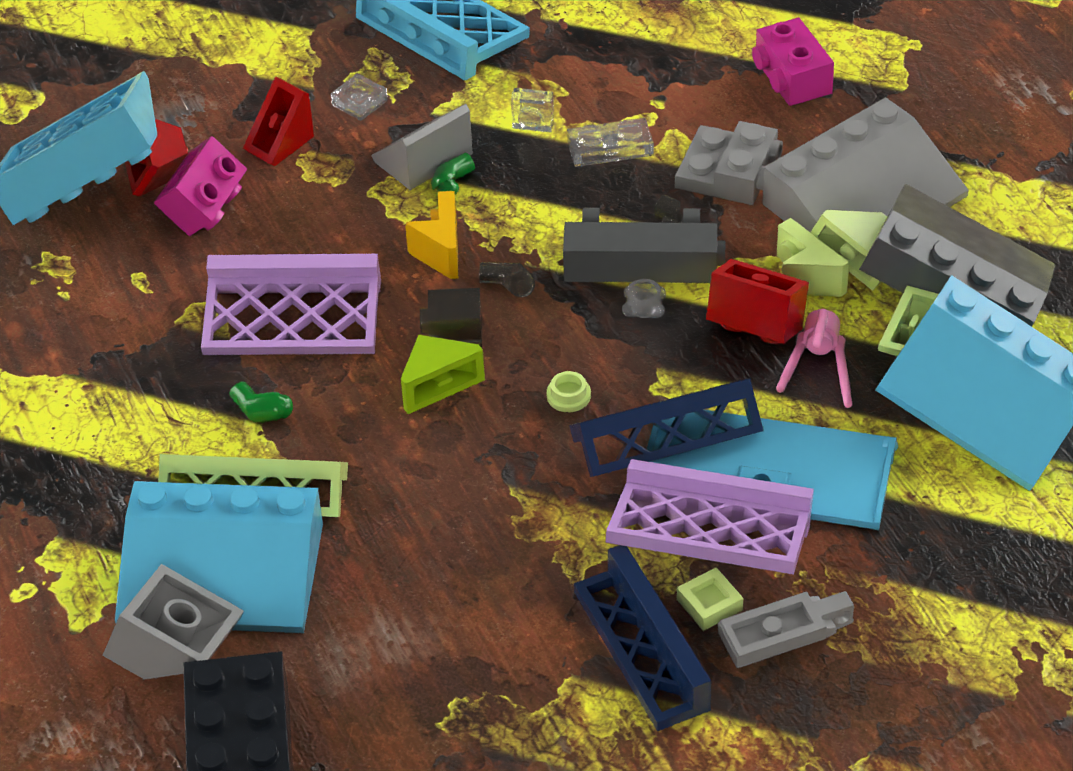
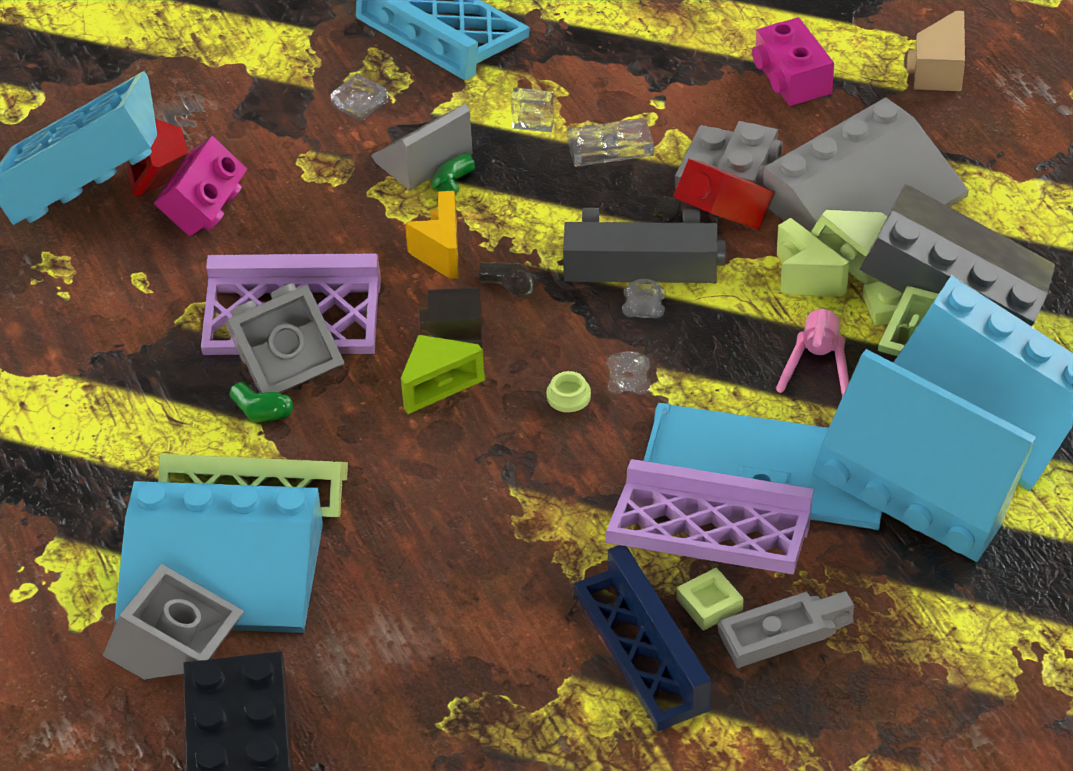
(281, 123): red slope -> none
(284, 339): none -> light grey plate
(628, 362): none -> clear plate
(658, 411): dark blue fence -> none
(723, 194): none -> red slope
(757, 301): red brick -> none
(881, 301): none -> yellowish green plate
(923, 455): none -> medium azure slope
(939, 55): none -> tan slope

